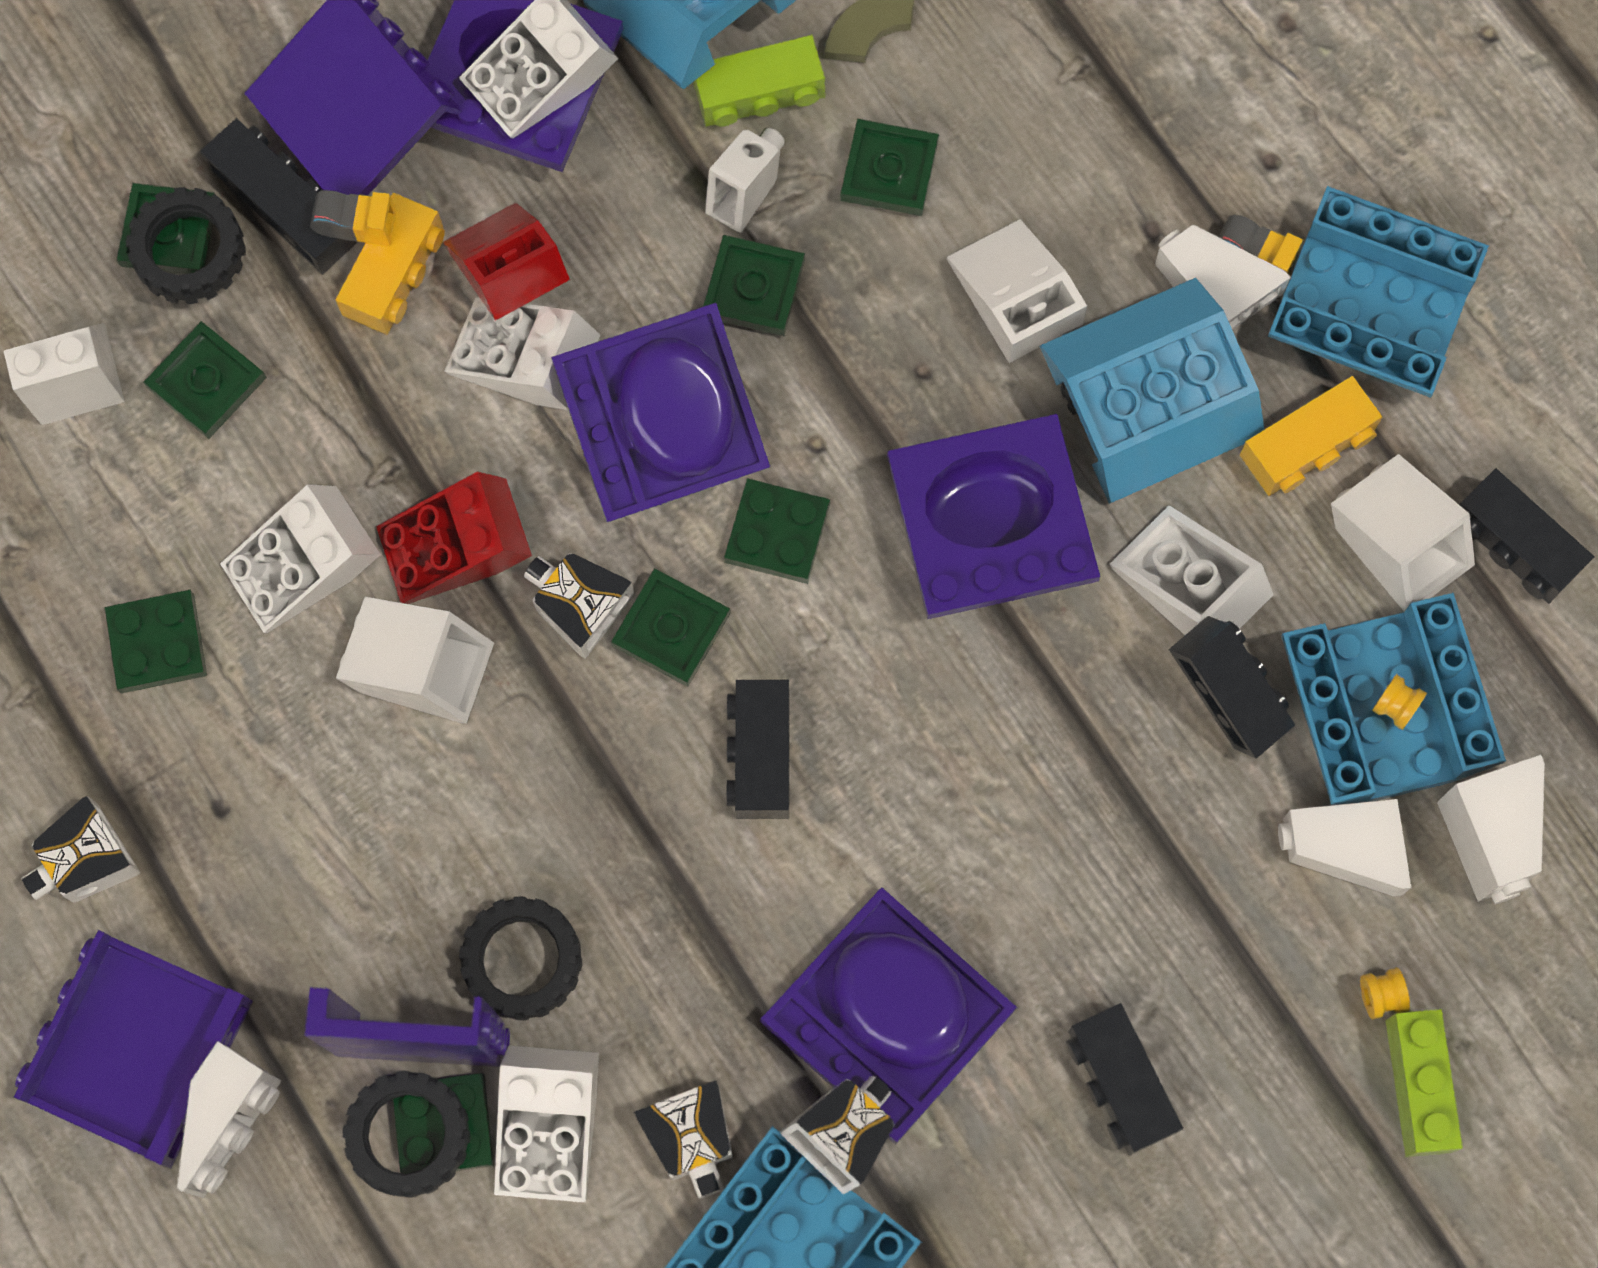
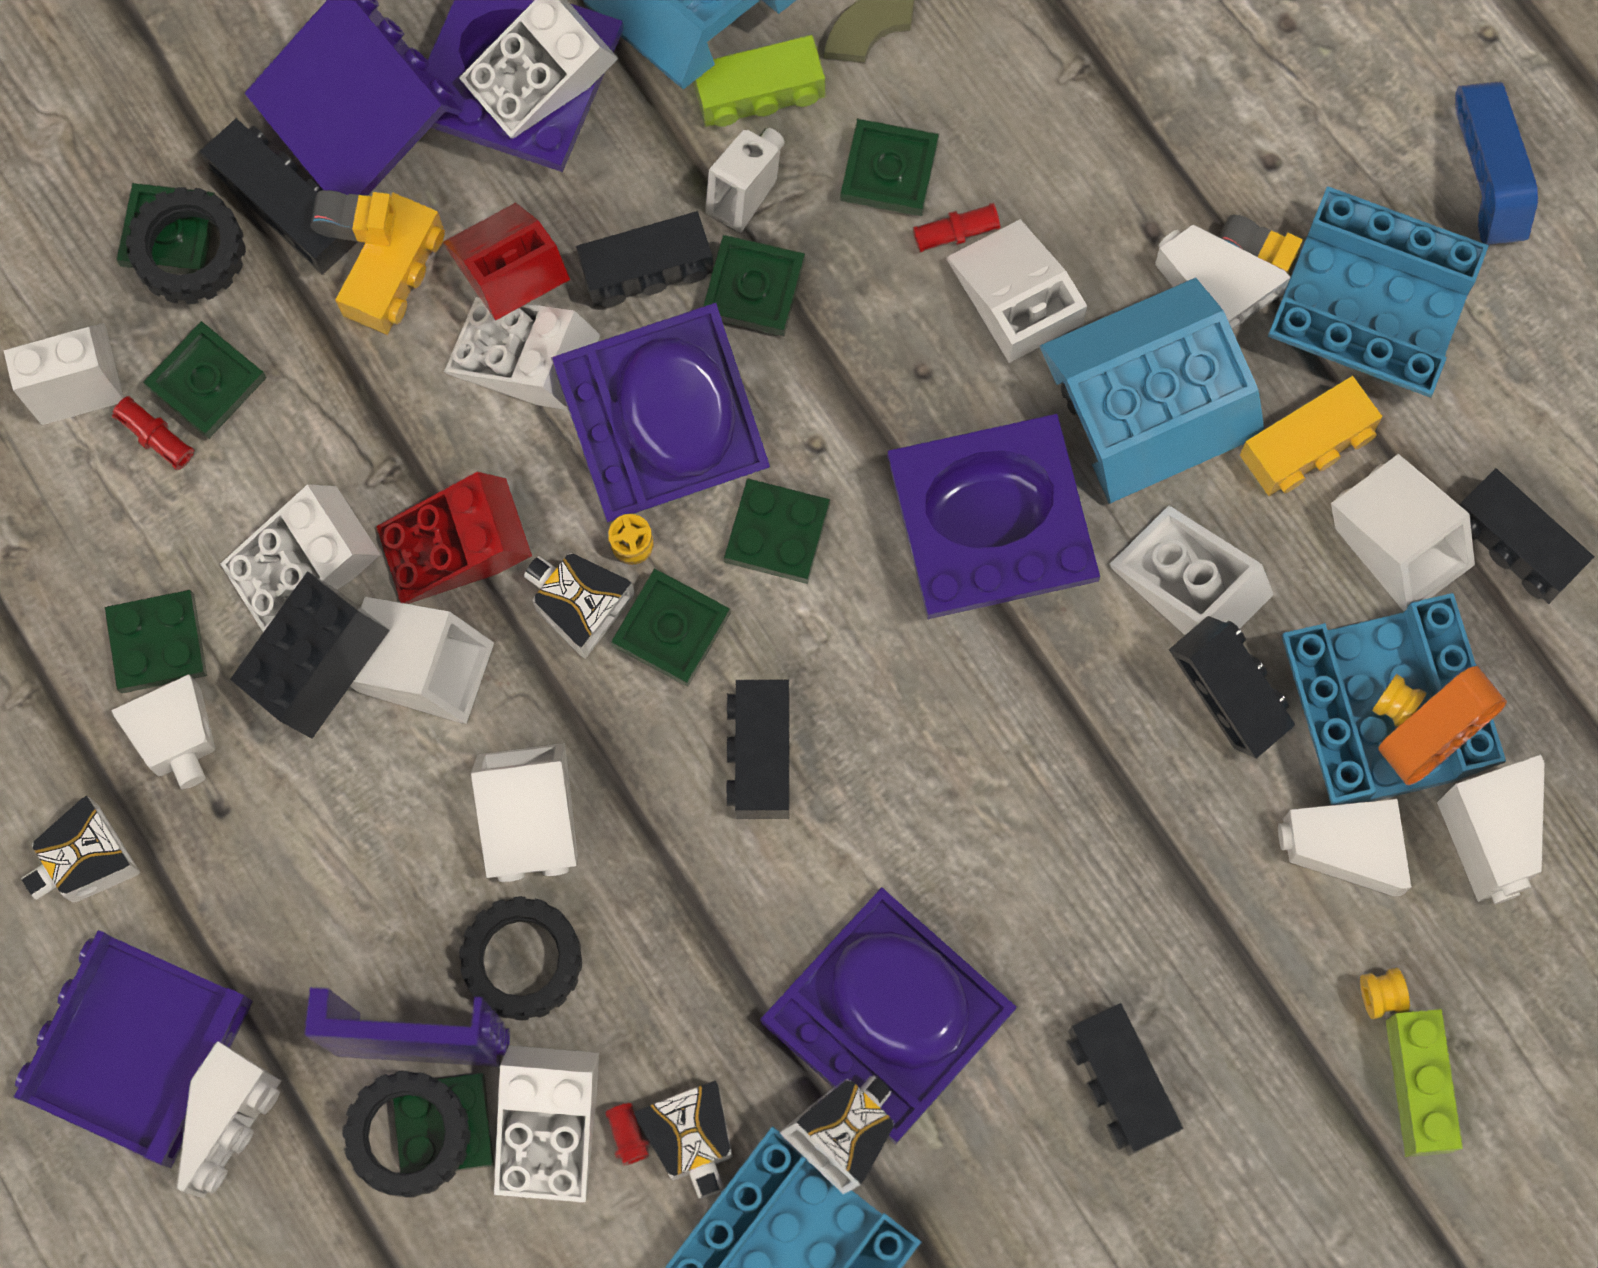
(153, 433): none -> red pin
(170, 730): none -> white torso
(309, 655): none -> black brick
(525, 812): none -> white slope
(627, 1134): none -> red pin
(629, 529): none -> yellow wheel
(645, 259): none -> black brick
(956, 227): none -> red pin
(1442, 725): none -> orange beam
(1498, 163): none -> blue beam

